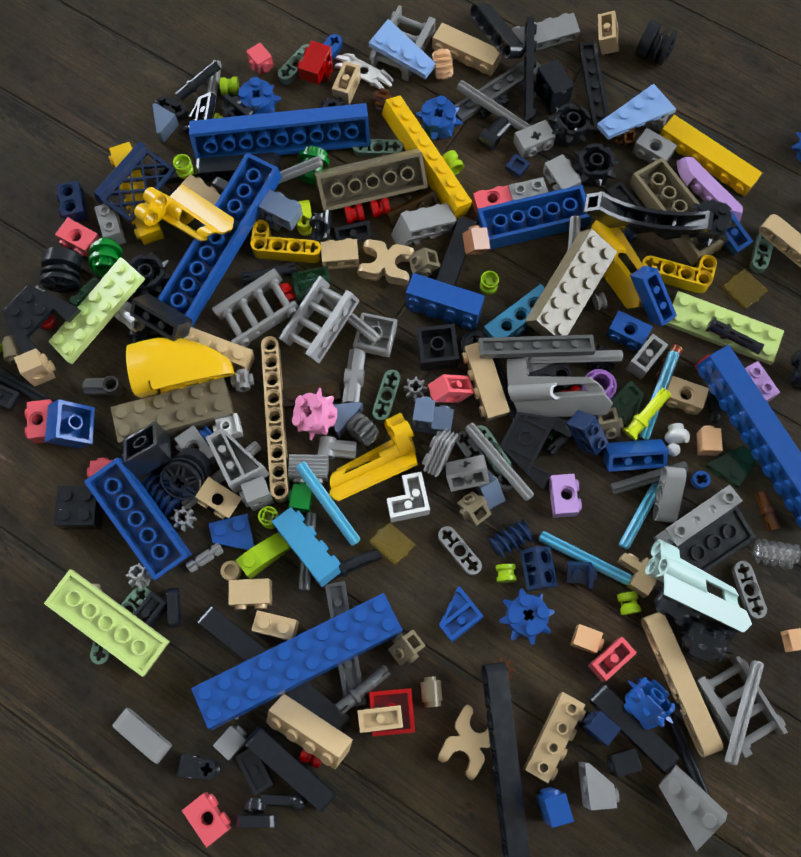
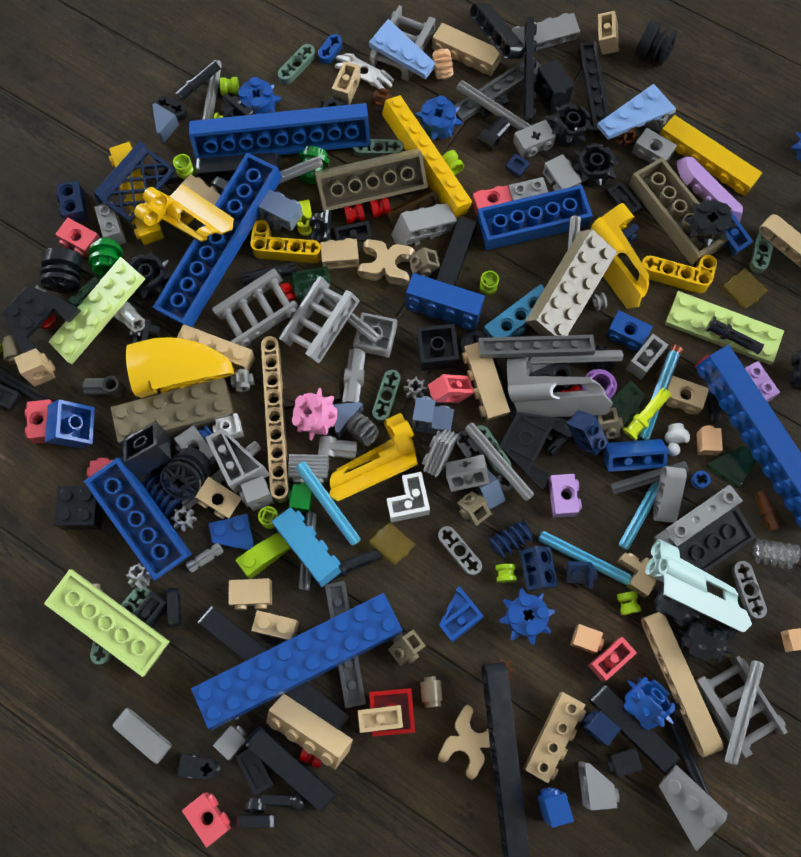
(160, 317): black brick -> none
(203, 109): black wing -> none
(231, 570): tan tile -> none
(260, 59): coral brick -> none
(316, 63): red brick -> none
(355, 695): dark grey pin -> none
(476, 240): brick -> none
(640, 220): black arch -> none
(653, 295): blue brick -> none

